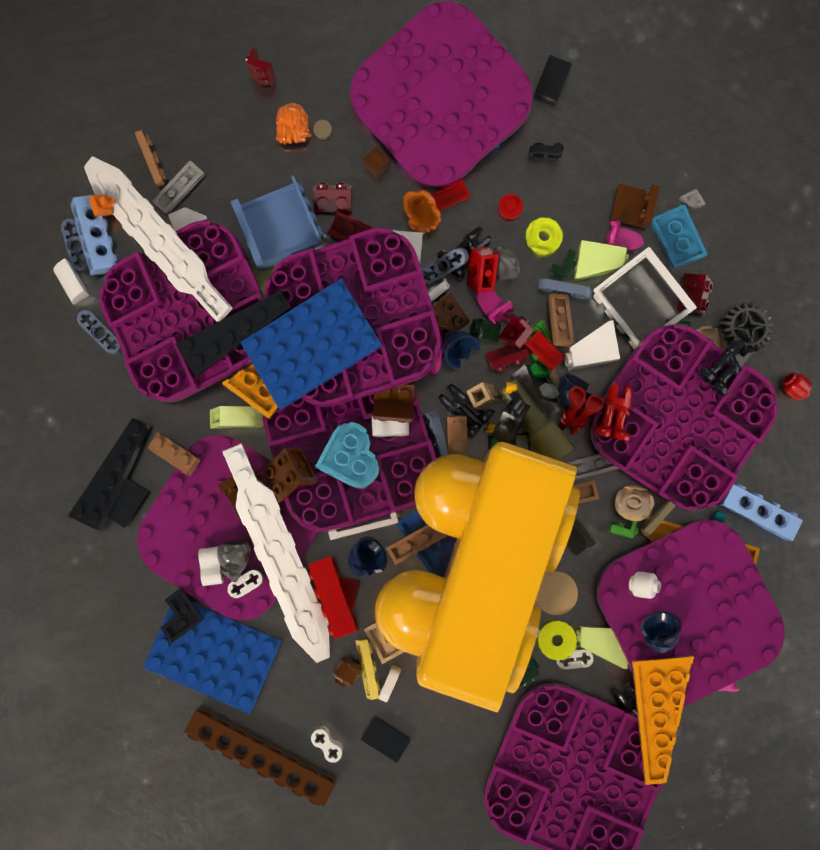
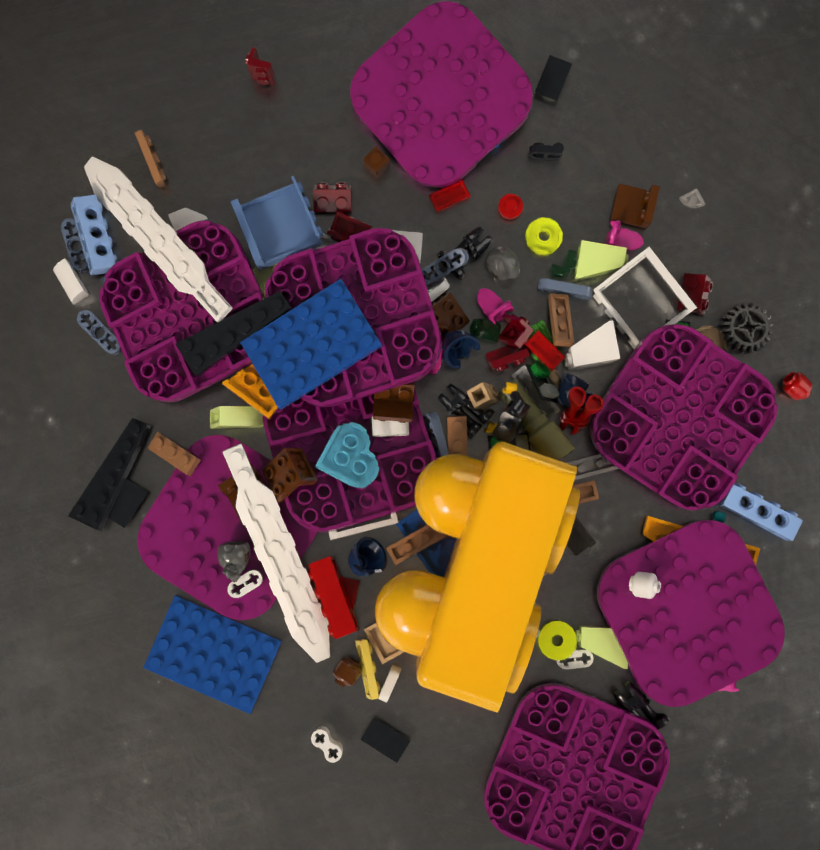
(102, 205): orange tile -> none
(178, 188): light grey plate -> none
(186, 615): black plate -> none
(210, 568): white axle -> none
(256, 746): reddish brown brick -> none
(292, 124): orange hair -> none
(322, 129): dark tan tile -> none
(421, 211): orange hair -> none
(482, 269): red brick -> none
(530, 673): clear green bracket -> none
(557, 593): tan sticker -> none
(620, 529): bright green bracket -> none
(622, 406): red piece -> none
(634, 503): tan tile -> none
(657, 518): dark tan tile -> none
(660, 702): light orange wing -> none
(661, 631): dark blue helmet -> none
(678, 237): dark azure tile -> none
(735, 364): black piece -> none

